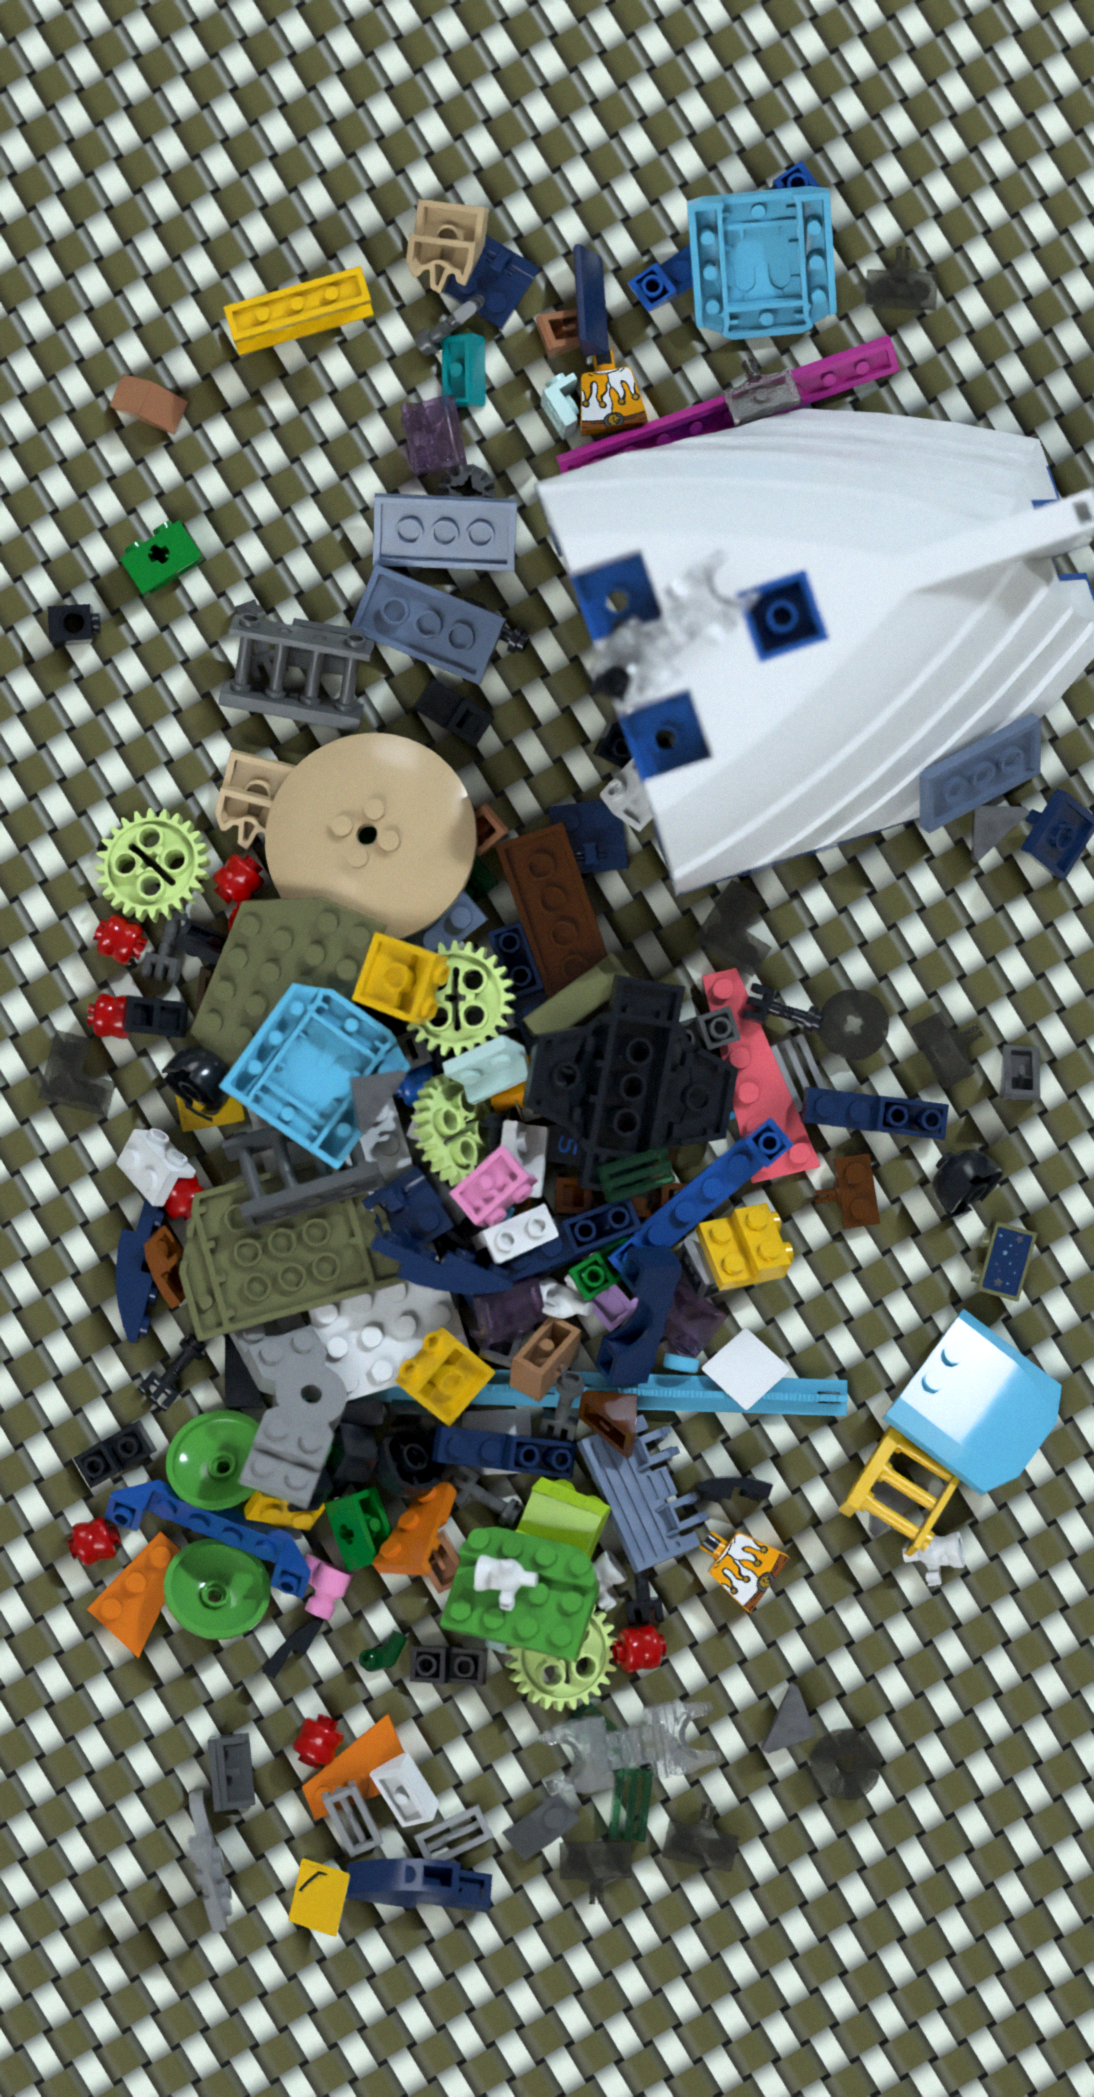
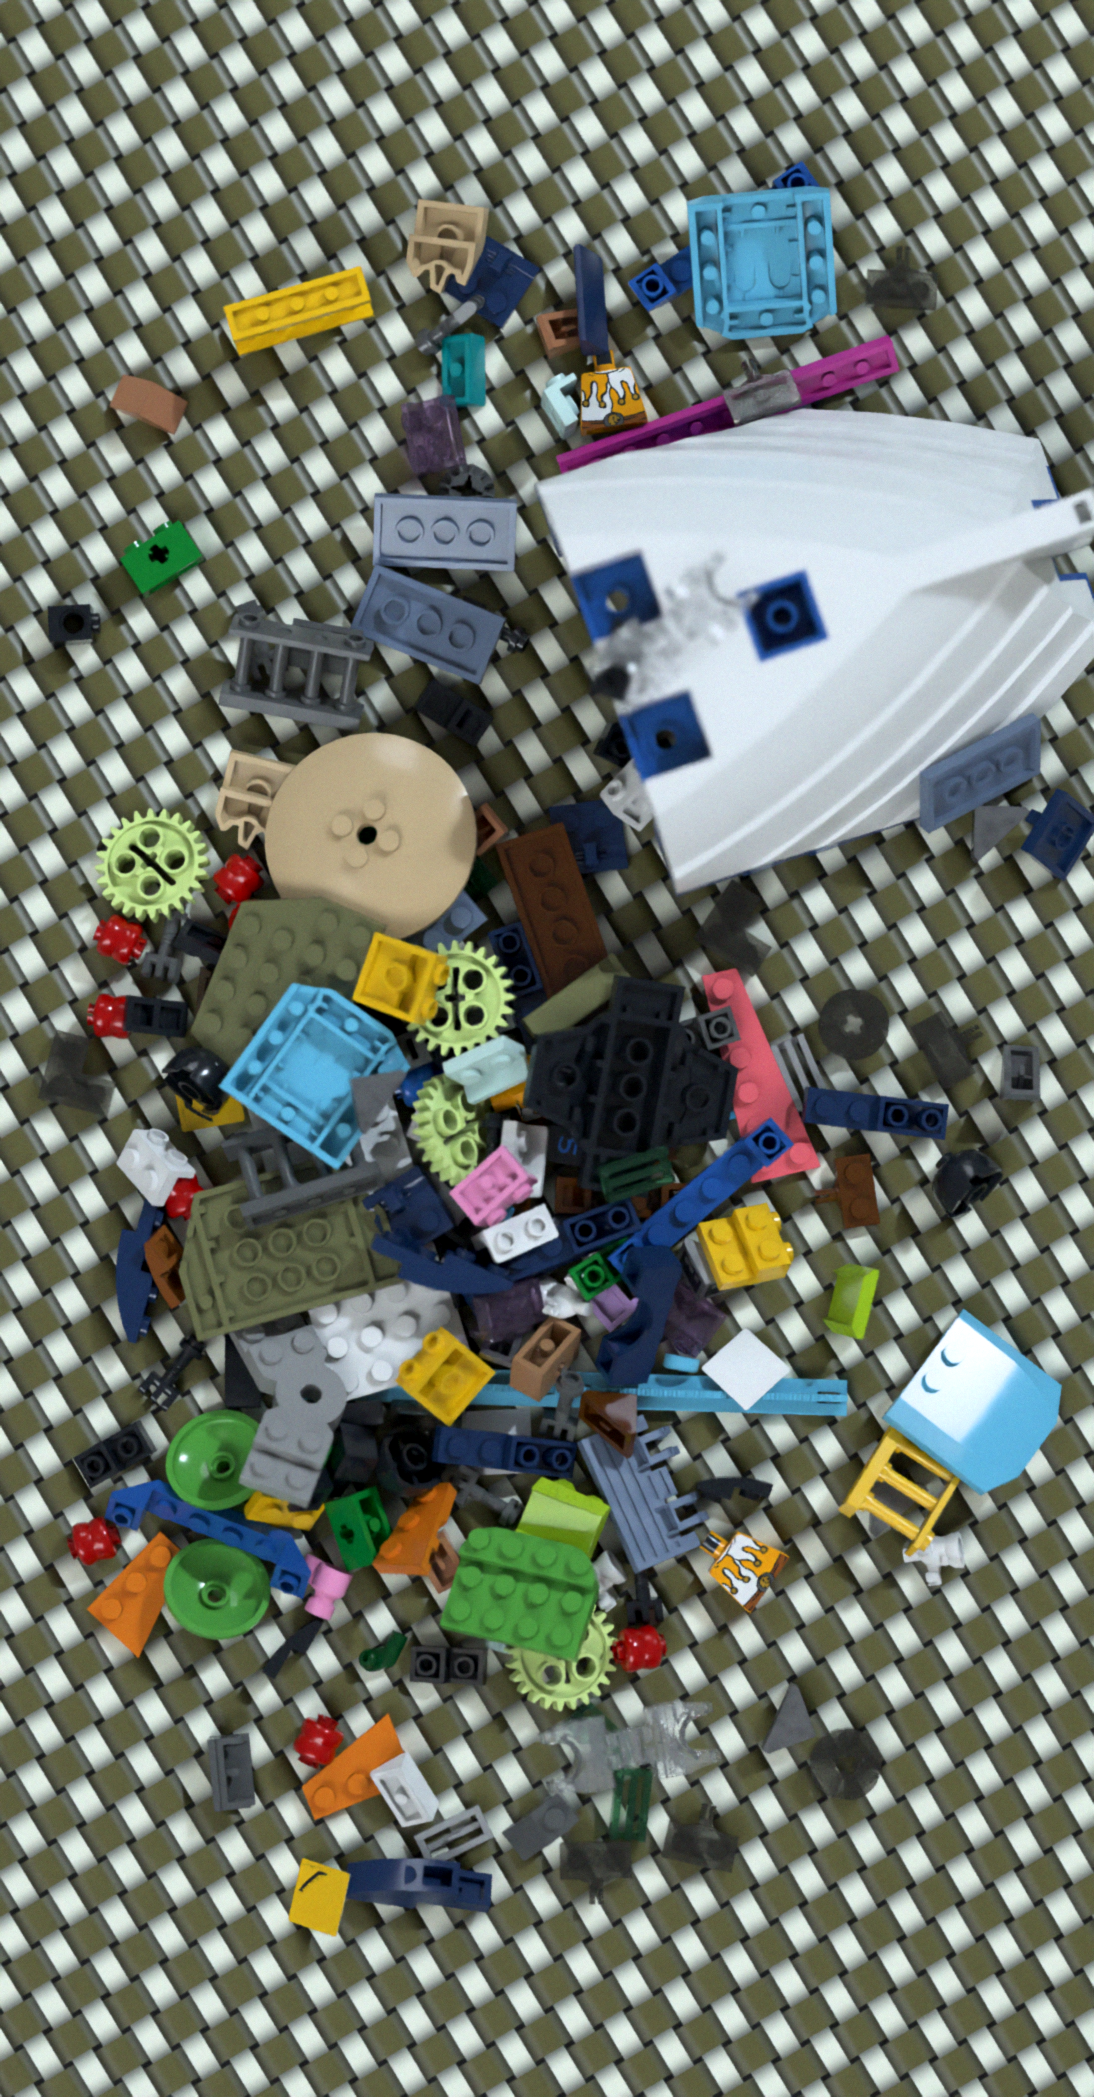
(209, 1864): light grey wing -> none
(341, 1795): light grey tile -> none
(504, 1576): white piece -> none
(810, 1019): black hinge -> none
(852, 1300): none -> lime slope
(1004, 1260): brick -> none

